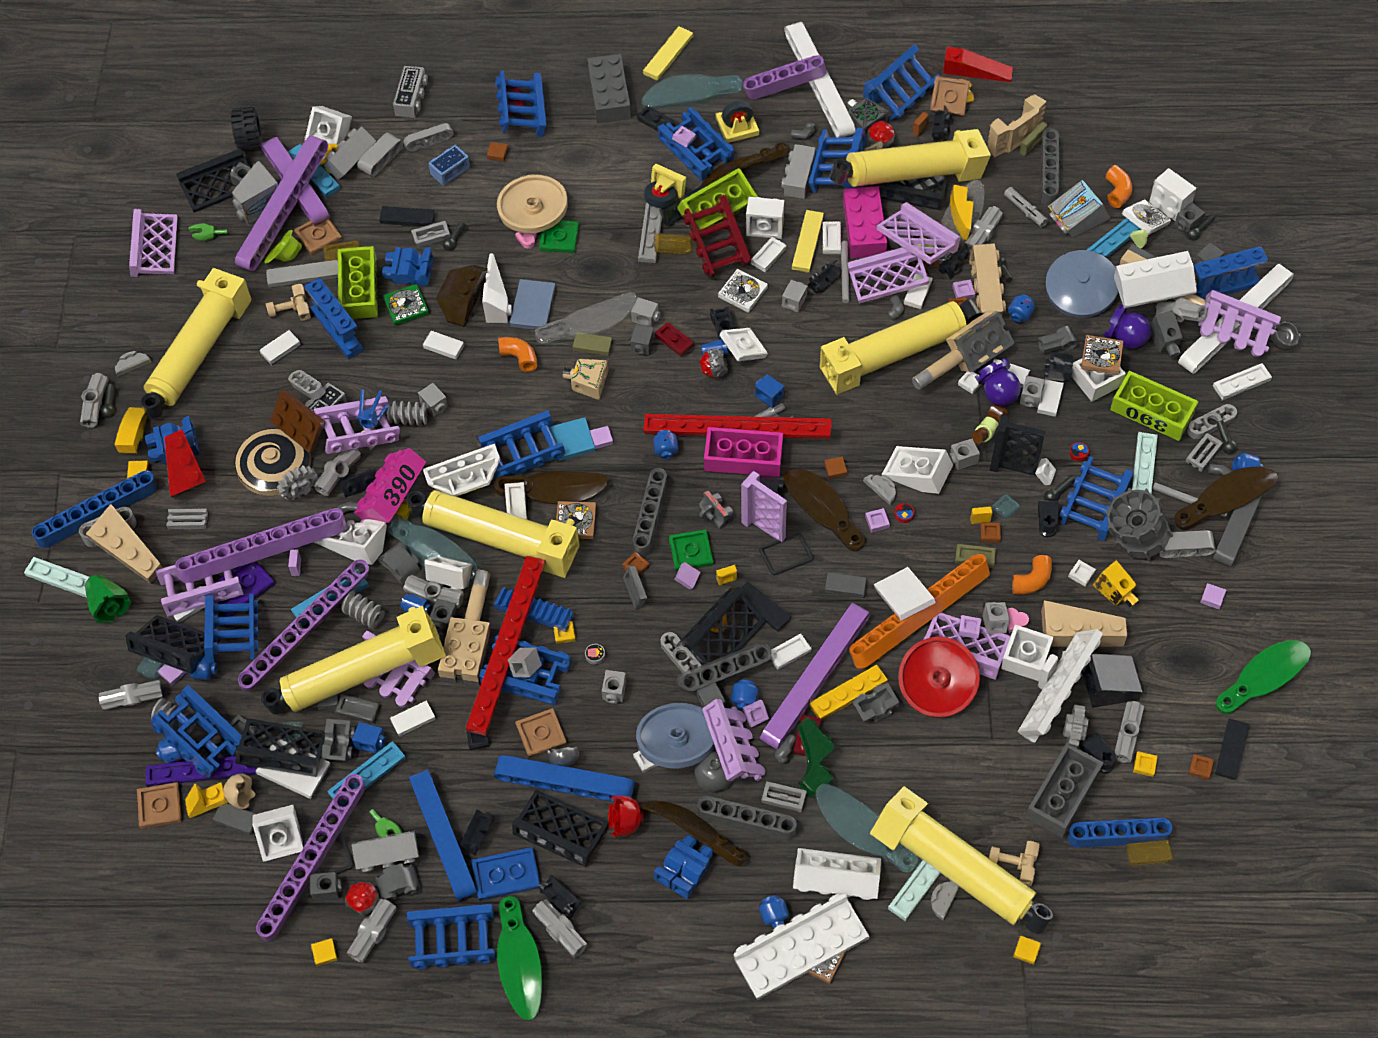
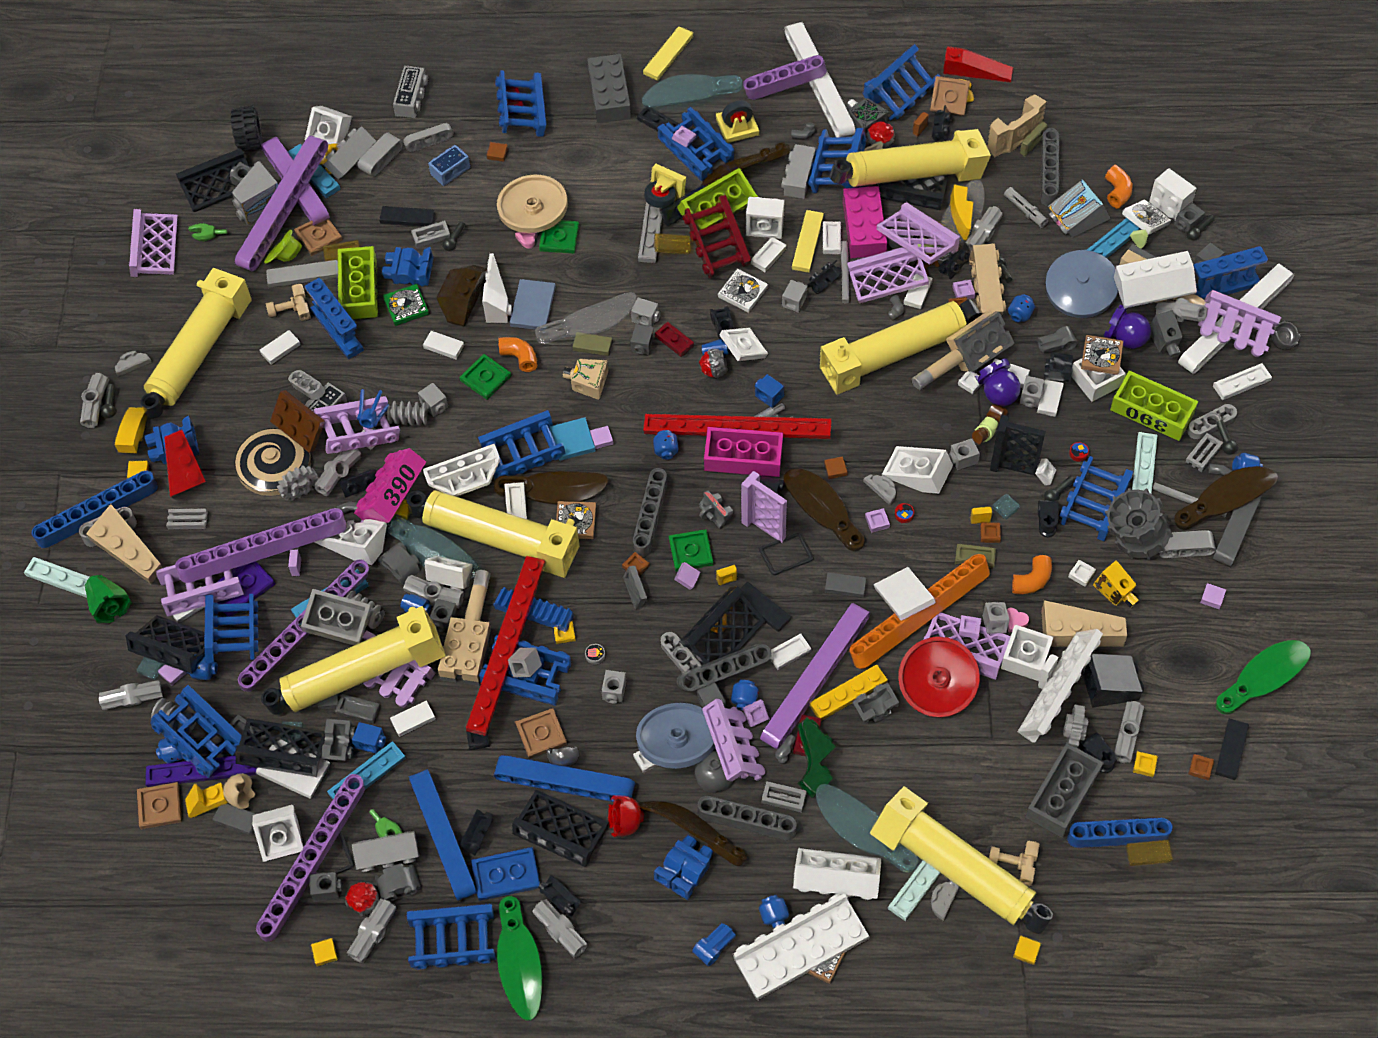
(336, 617): none -> light grey brick
(485, 376): none -> green tile
(710, 948): none -> blue piece

